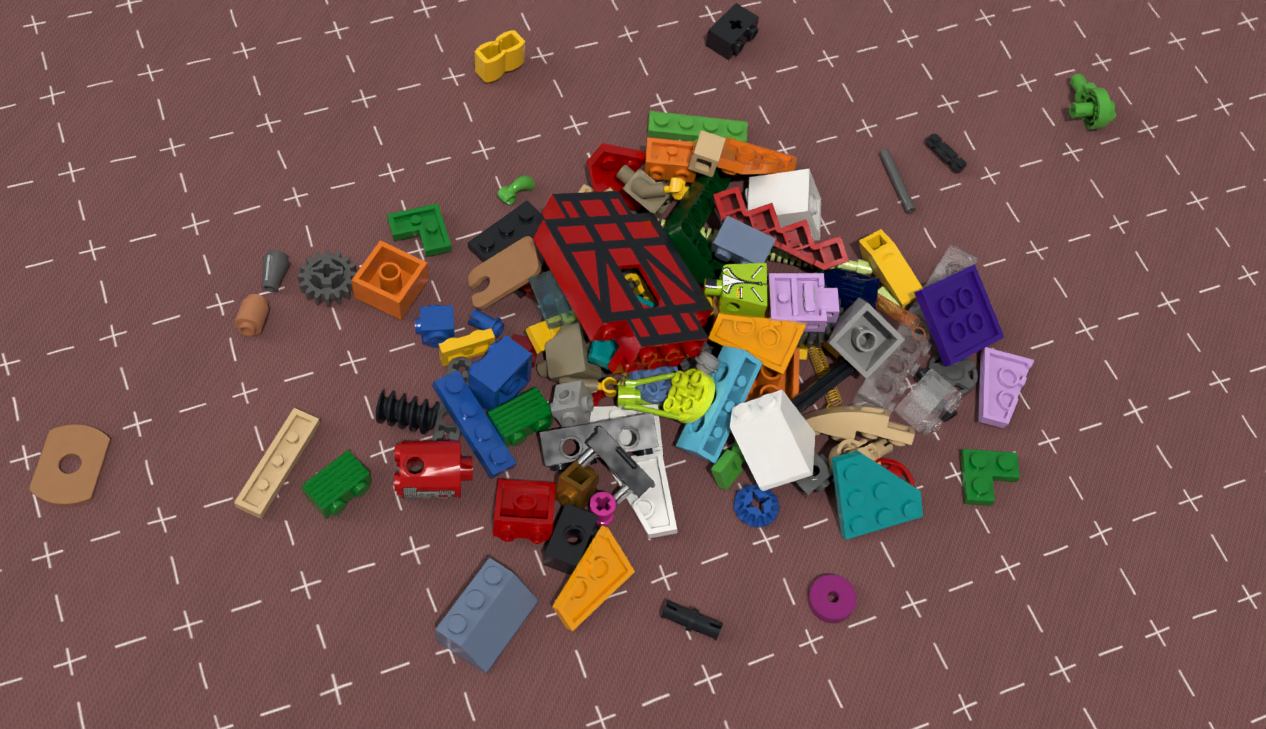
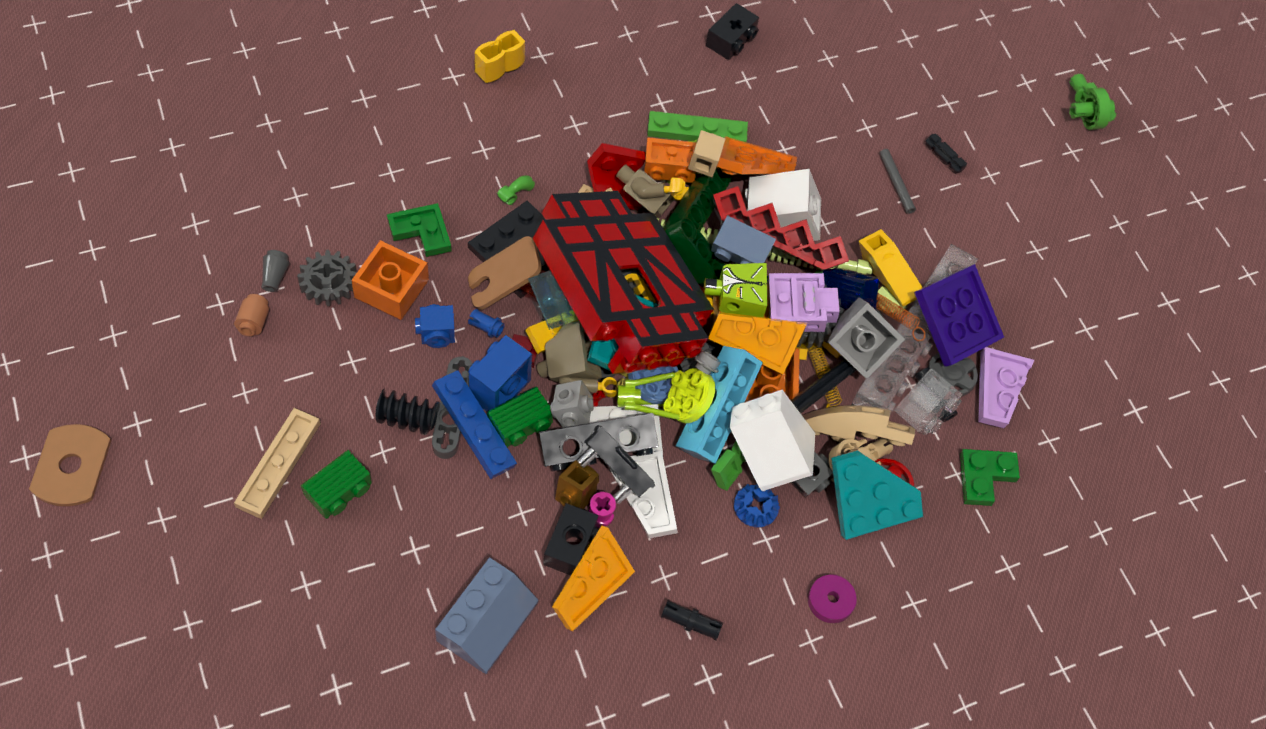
(441, 472): red cylinder -> none
(467, 346): yellow plate -> none
(524, 510): red plate -> none

